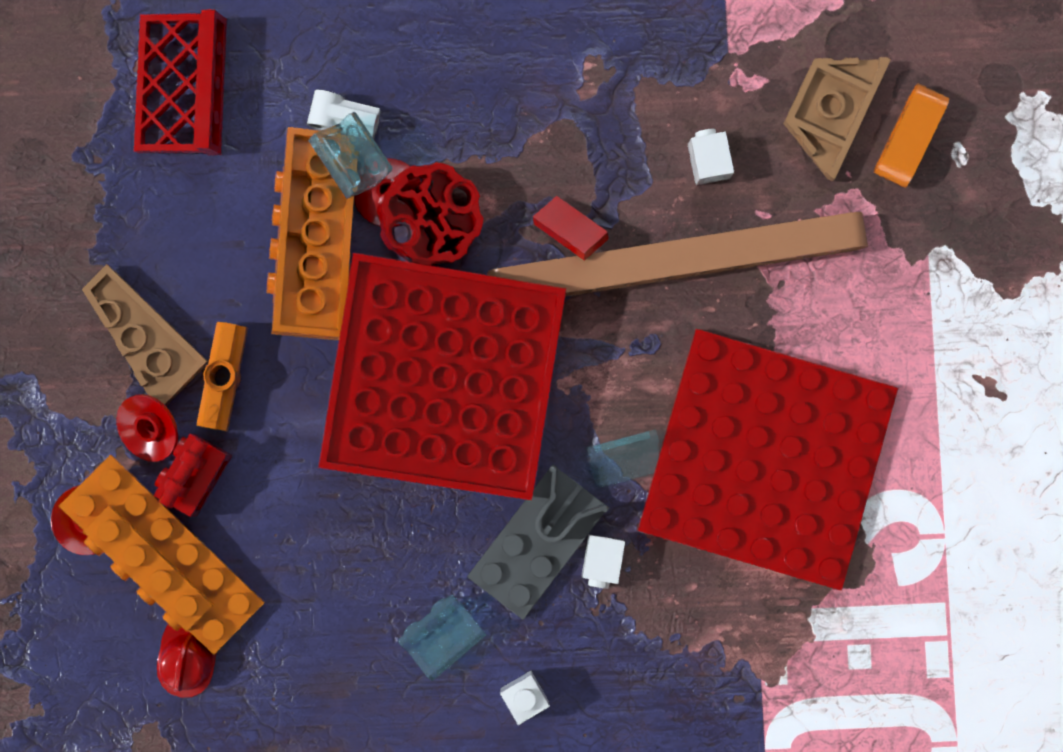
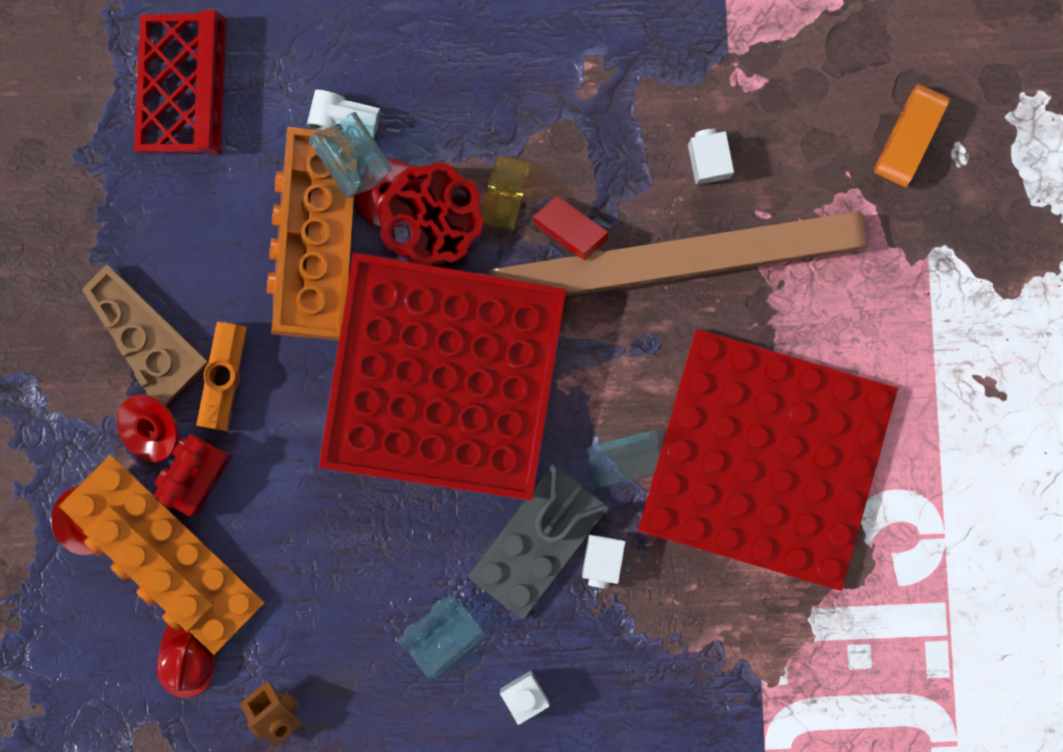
(271, 713): none -> dark orange brick
(505, 192): none -> clear yellow slope
(833, 107): medium nougat wing -> none

